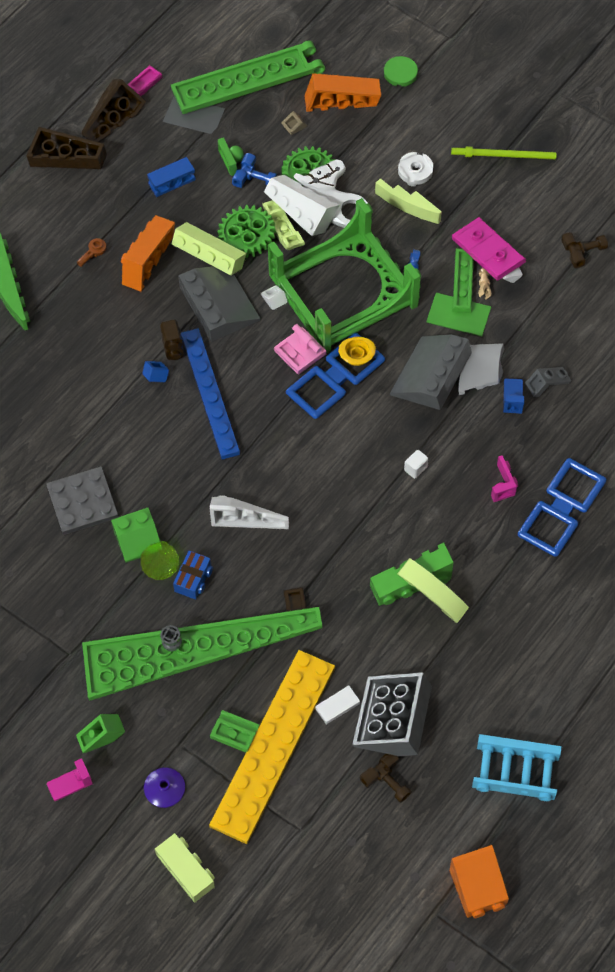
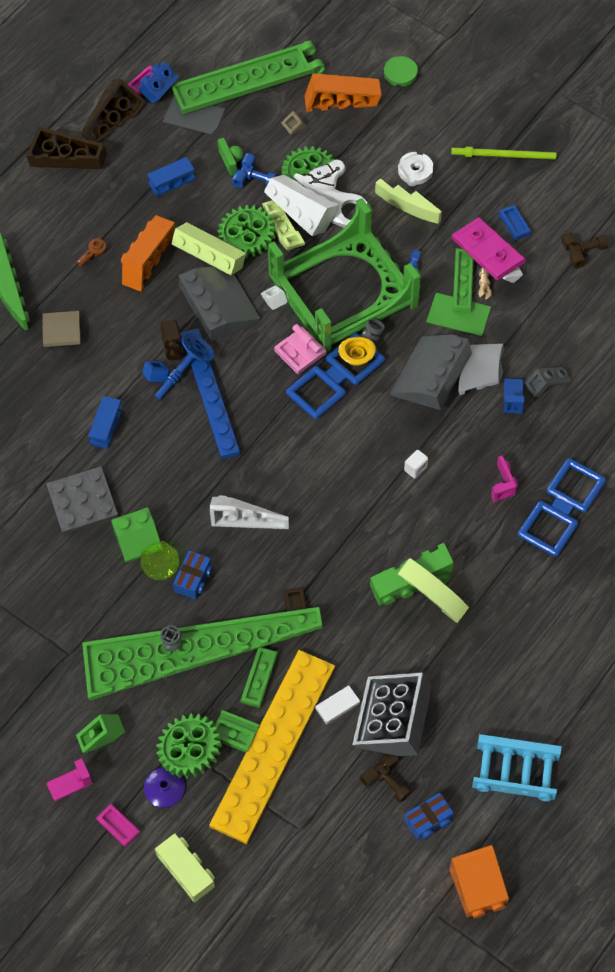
(61, 328): none -> dark tan slope
(105, 422): none -> blue piece
(118, 825): none -> dark pink tile
(157, 82): none -> blue brick
(189, 745): none -> bright green gear
(193, 352): none -> blue dish
(259, 677): none -> bright green tile
(373, 330): none -> dark grey wheel
(428, 817): none -> blue brick
(514, 222): none -> blue tile

